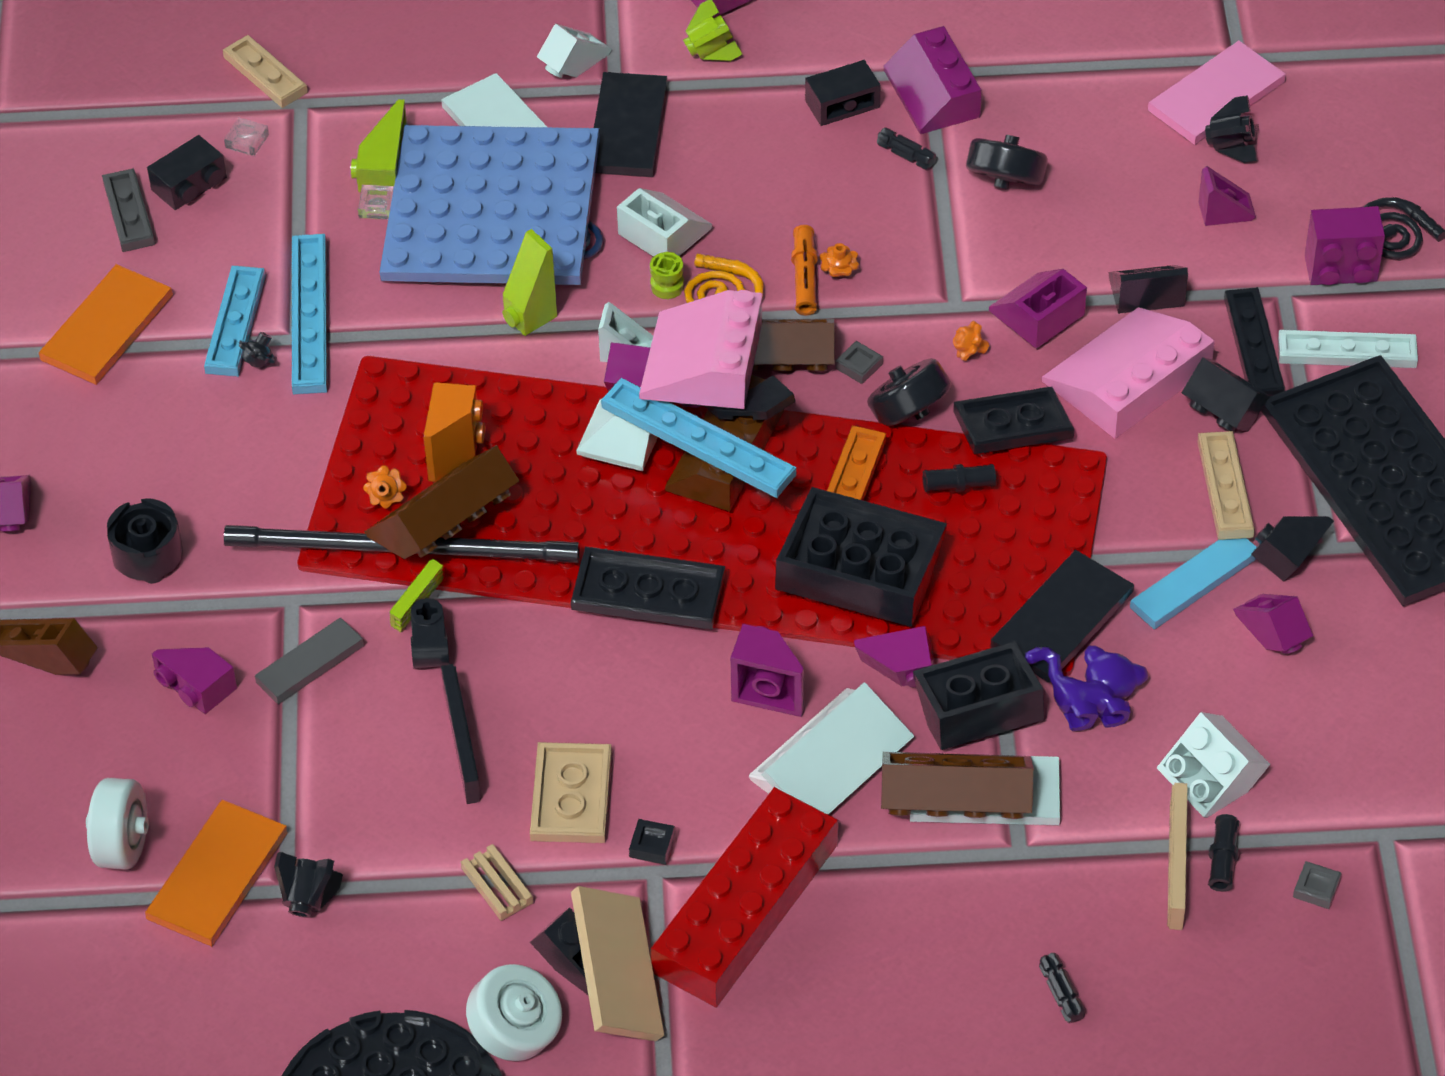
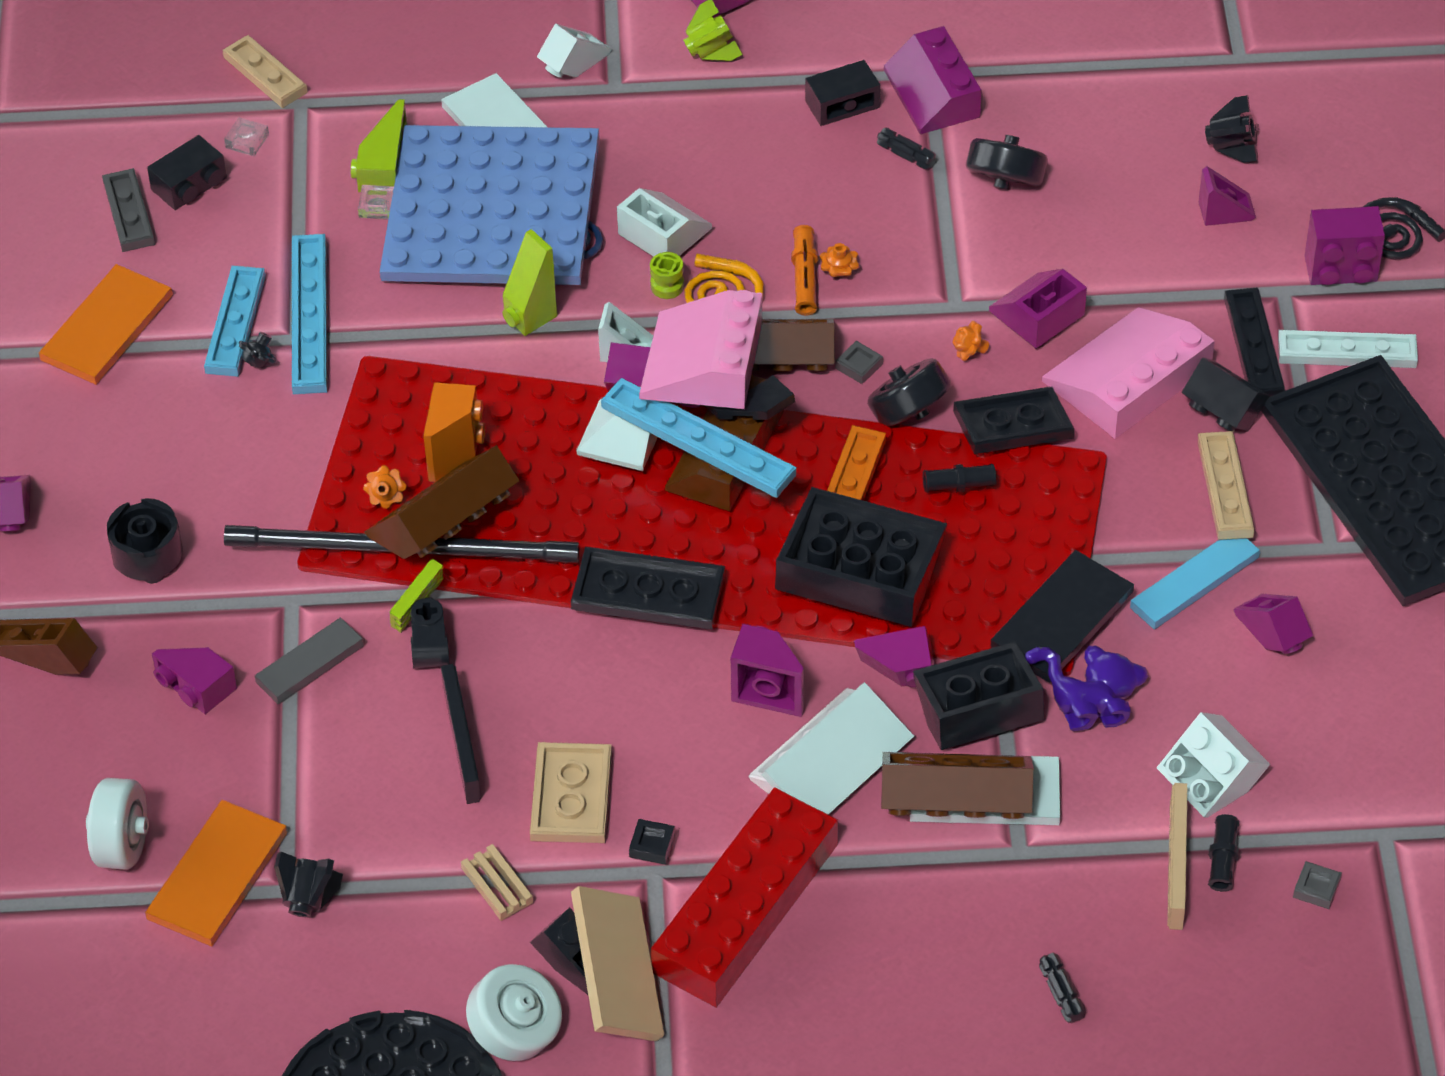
(629, 122): black tile -> none
(1149, 288): black slope -> none
(1209, 88): bright pink tile -> none
(1289, 542): black slope -> none

